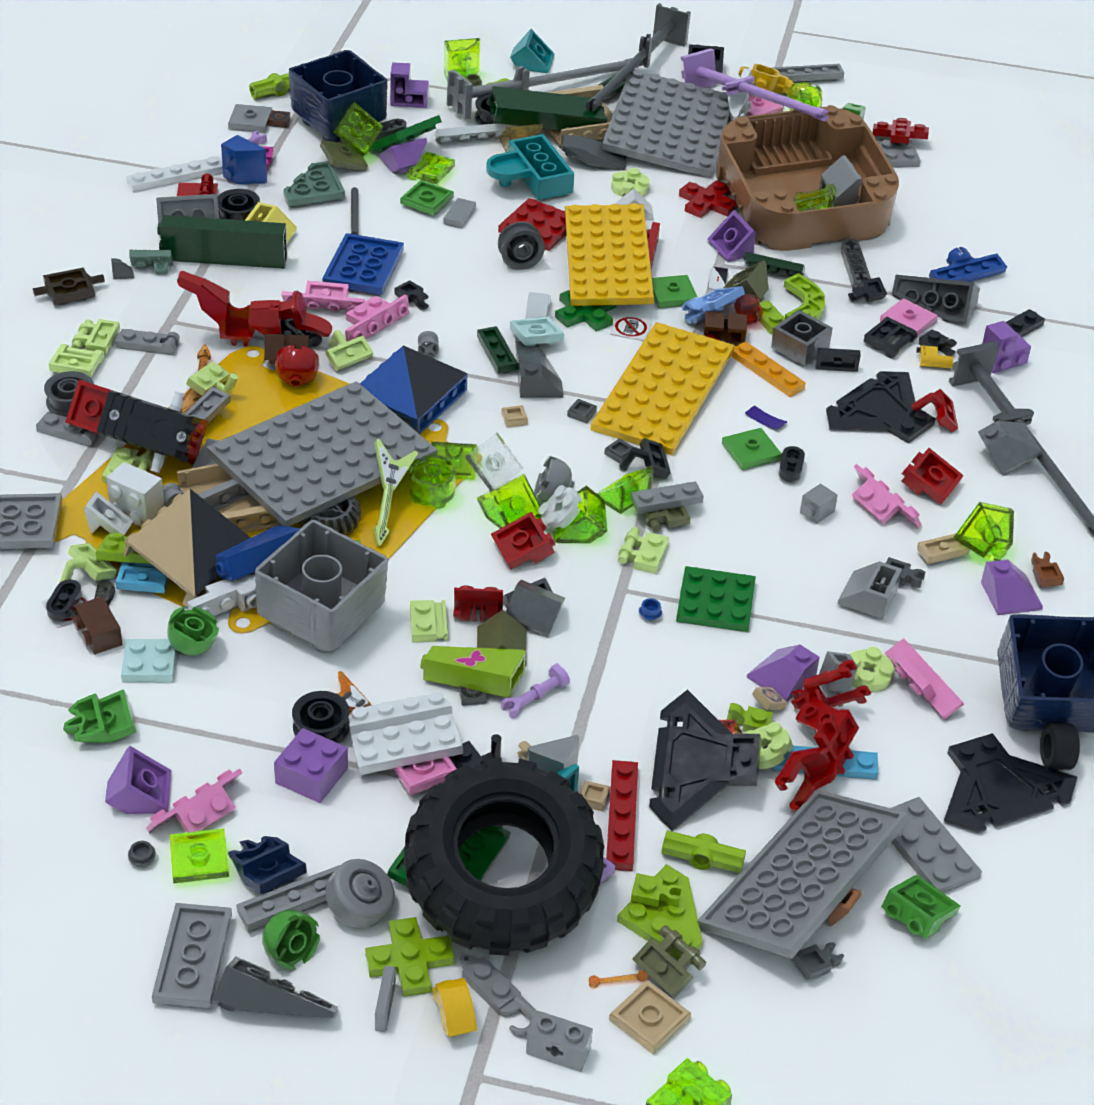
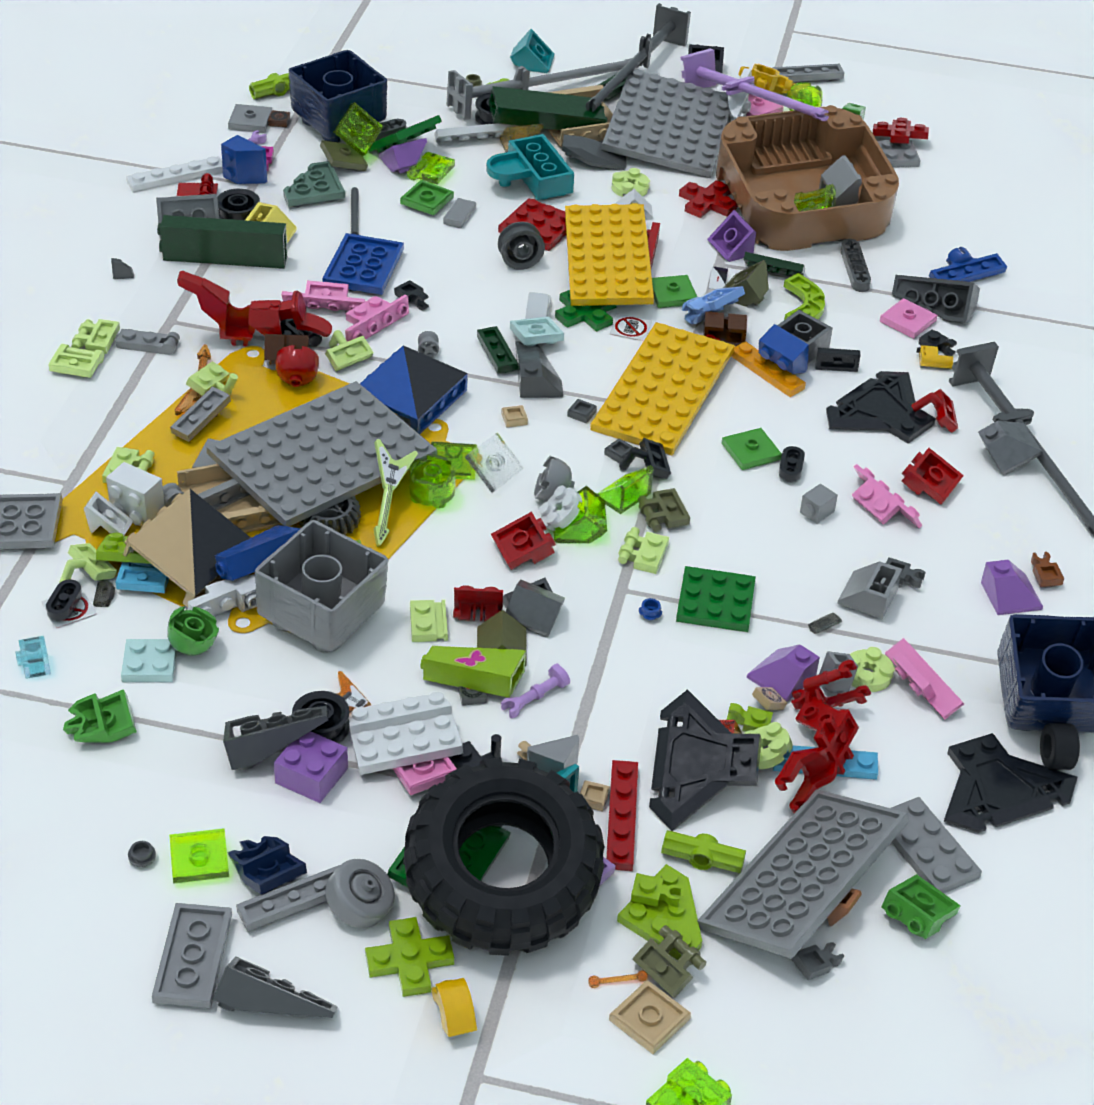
(33, 657): none -> clear light blue brick
(55, 426): light grey plate -> none
(61, 389): dark grey wheel -> none
(68, 286): dark brown plate -> none
(97, 625): reddish brown piece -> none
(138, 422): black piece -> none
(139, 784): medium lavender slope -> none
(159, 258): sand green hinge -> none
(202, 809): bright pink bracket -> none
(255, 739): none -> dark grey wedge
(290, 938): bright green cylinder -> none
(385, 998): light grey tile -> none
(405, 91): medium lavender brick -> none
(462, 56): clear neon green slope -> none
(496, 989): light grey plate -> none
(509, 502): clear neon green slope -> none
(559, 1041): light grey brick -> none
(666, 497): light grey plate -> none
(750, 306): clear red head -> none
(765, 418): dark purple sticker -> none
(771, 316): lime plate -> none
(784, 350): none -> blue slope
(824, 623): none -> clear smoke piece
(871, 289): black plate -> none
(885, 332): black plate -> none
(941, 549): tan plate -> none
(988, 531): clear neon green slope -> none
(1012, 347): medium lavender brick -> none
(1026, 322): black plate -> none

